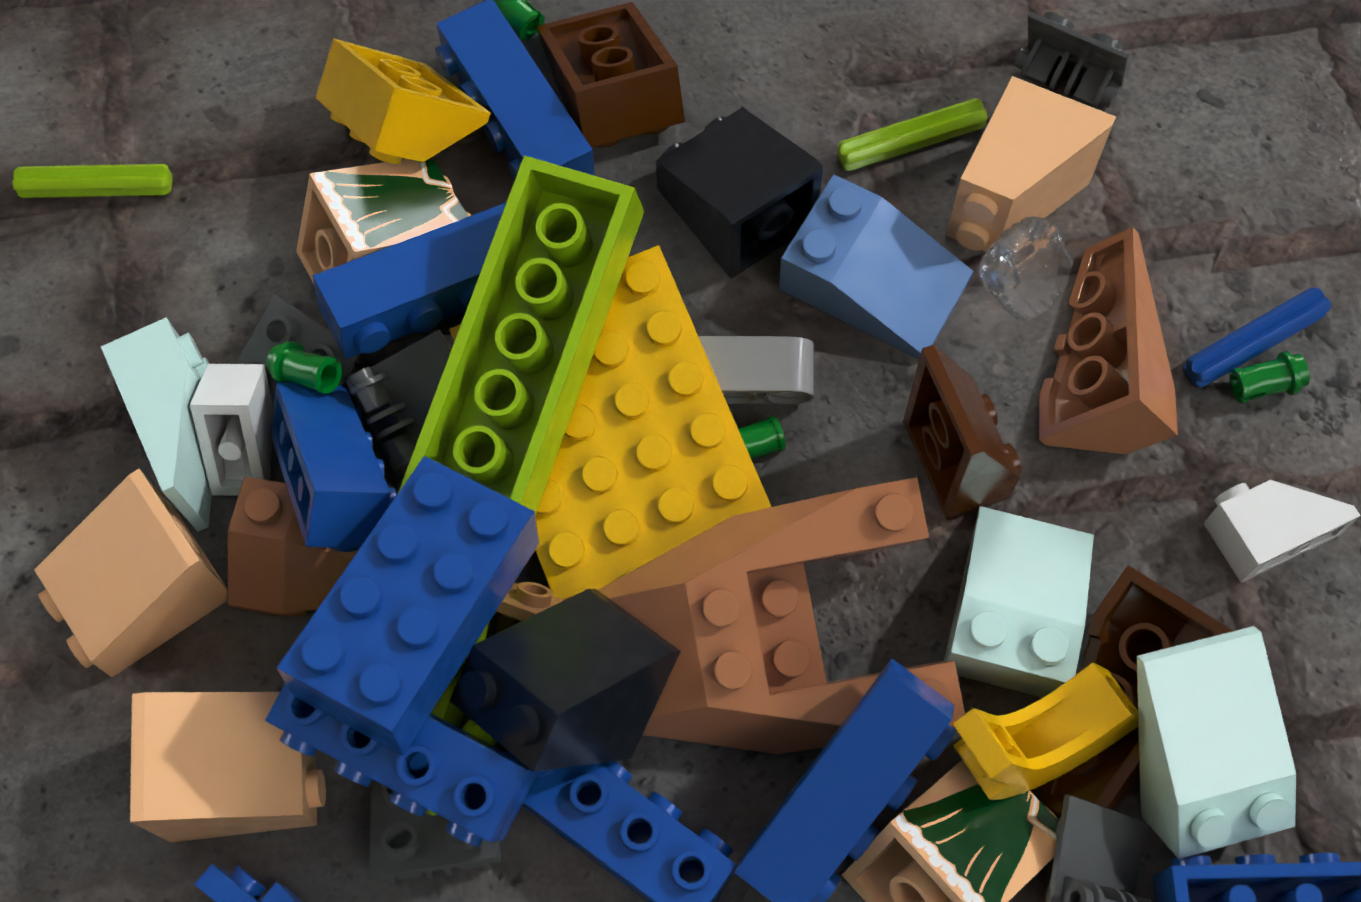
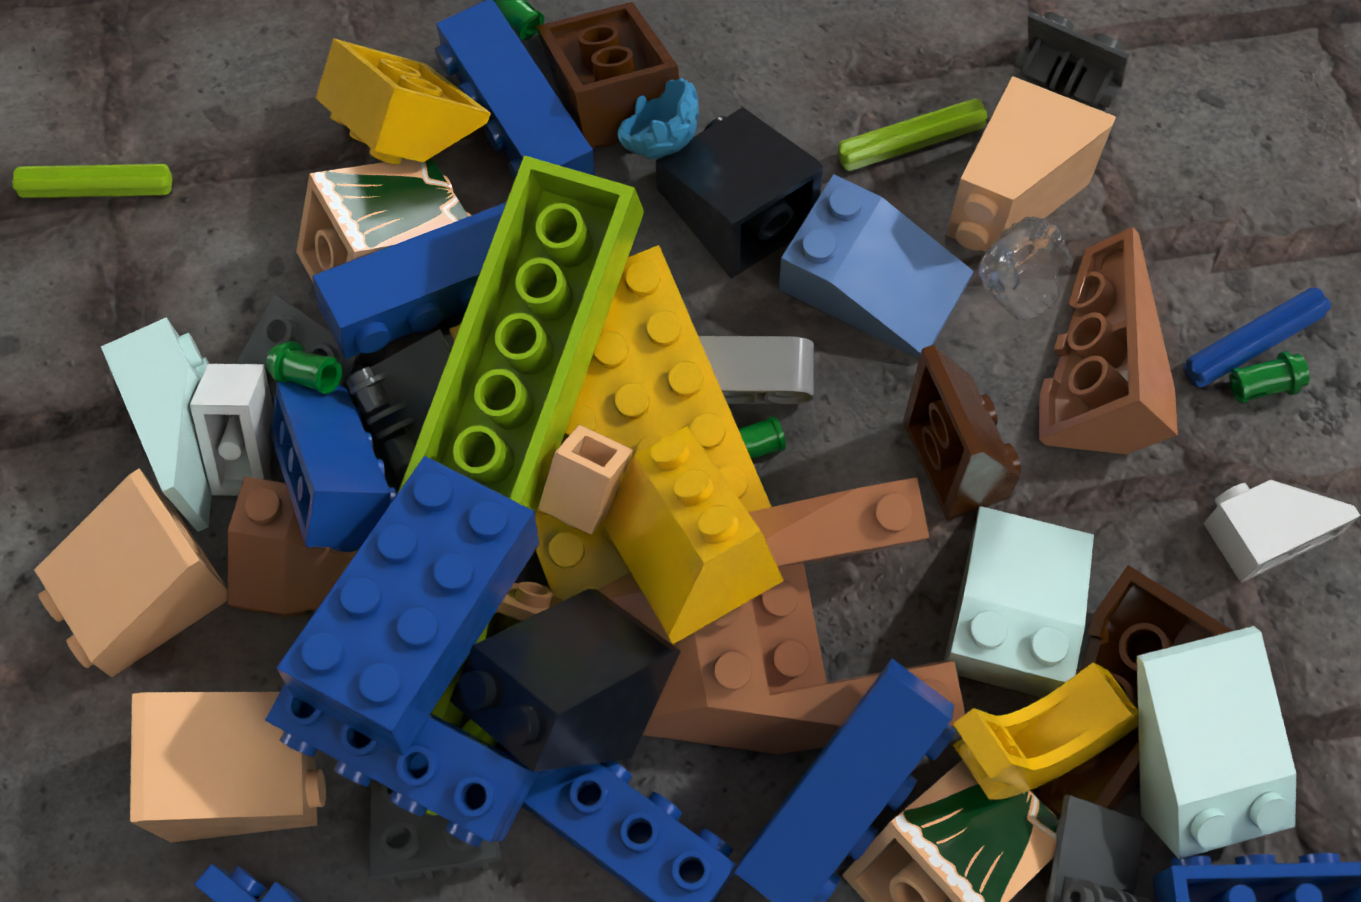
(584, 479): none -> light nougat brick
(662, 123): none -> dark azure hair
(688, 537): none -> yellow slope

